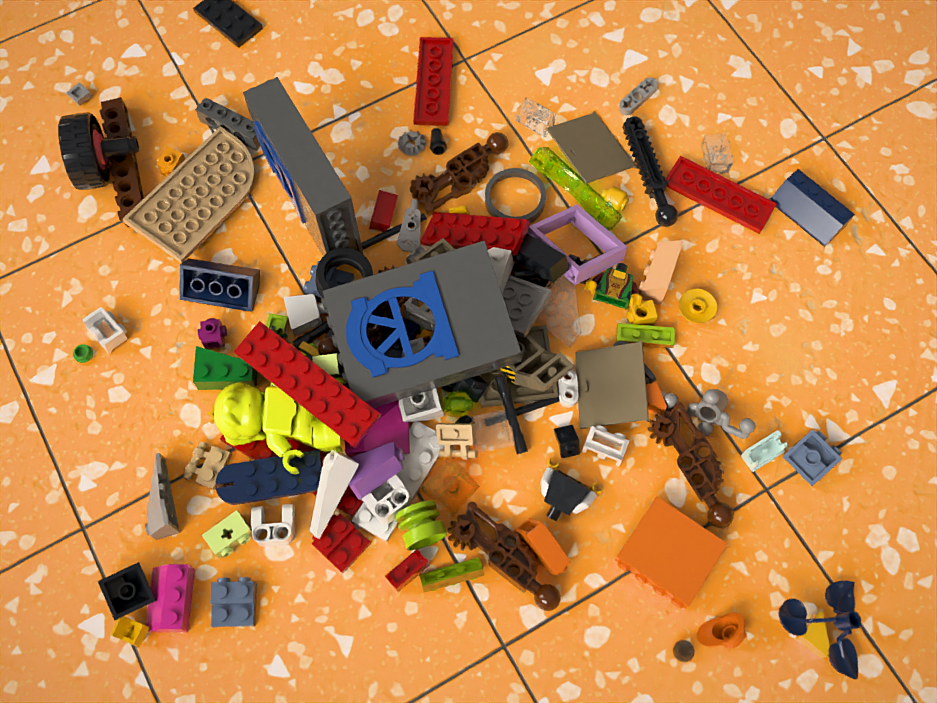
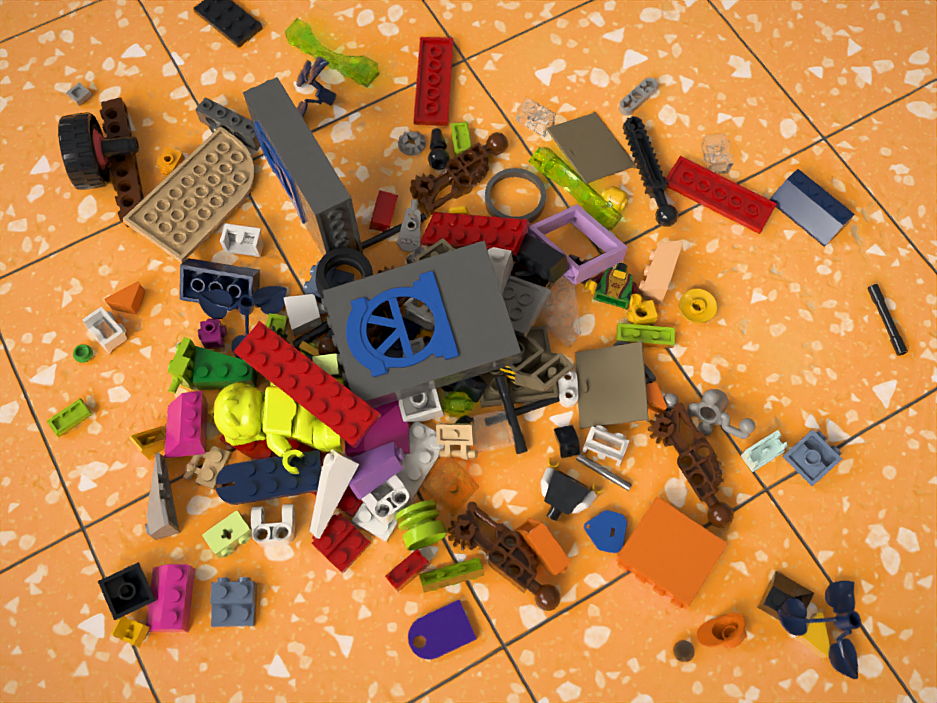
(69, 417): none -> lime plate
(127, 299): none -> orange slope
(150, 441): none -> yellow slope
(182, 366): none -> lime plate
(186, 425): none -> dark pink slope
(217, 302): none -> dark blue plant
(242, 240): none -> white window
(322, 93): none -> dark blue plant
(358, 68): none -> clear neon green arch
(438, 158): none -> black piece
(443, 631): none -> dark purple tile
(460, 137): none -> lime plate
(601, 528): none -> blue piece
(604, 472): none -> flat silver bar
(779, 590): none -> slope
(895, 338): none -> black piece

